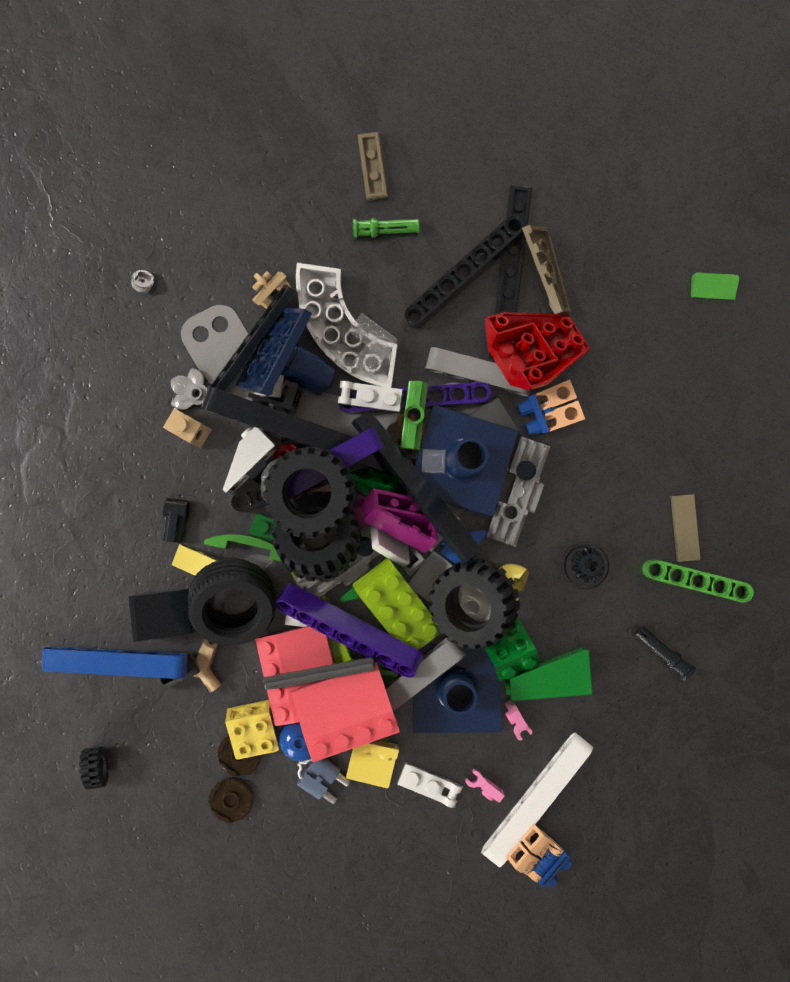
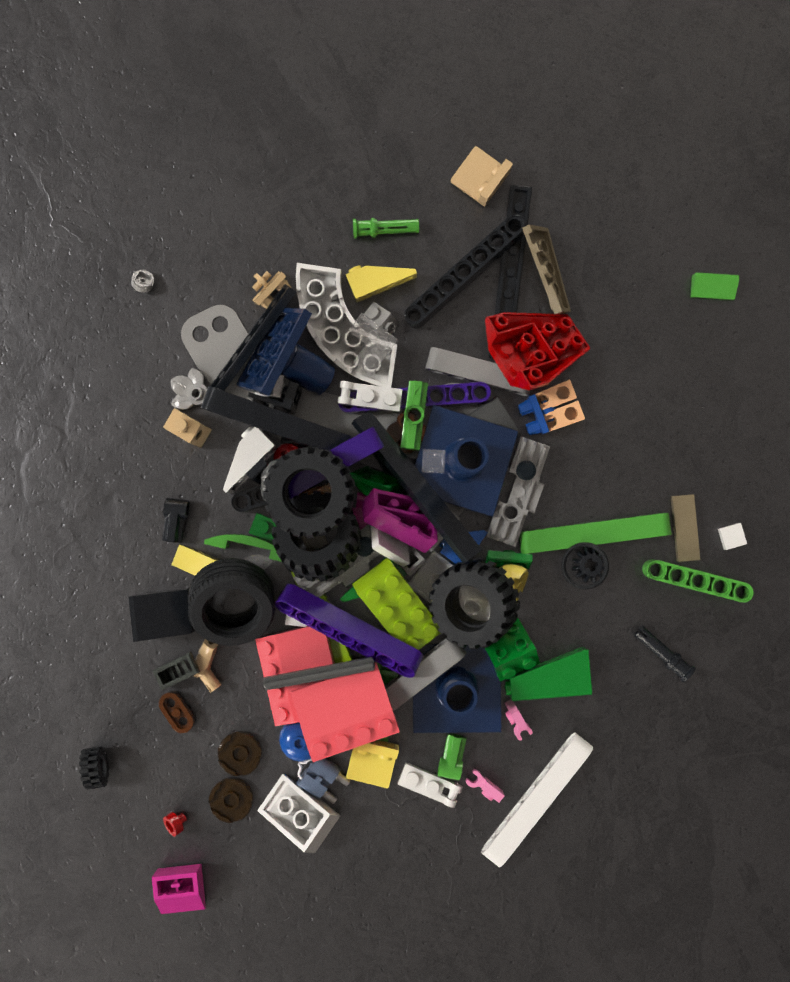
(115, 662): blue beam -> none
(174, 823): none -> red tile
(175, 712): none -> reddish brown plate
(179, 889): none -> dark pink slope
(251, 729): light yellow bracket -> none
(298, 814): none -> white slope
(372, 166): dark tan tile -> none
(374, 280): none -> light yellow slope
(382, 317): none -> light grey bracket
(451, 762): none -> bright green piece
(481, 175): none -> tan bracket
(509, 557): none -> green plate
(541, 858): light nougat hips -> none
(595, 533): none -> bright green beam
(732, 536): none -> white tile

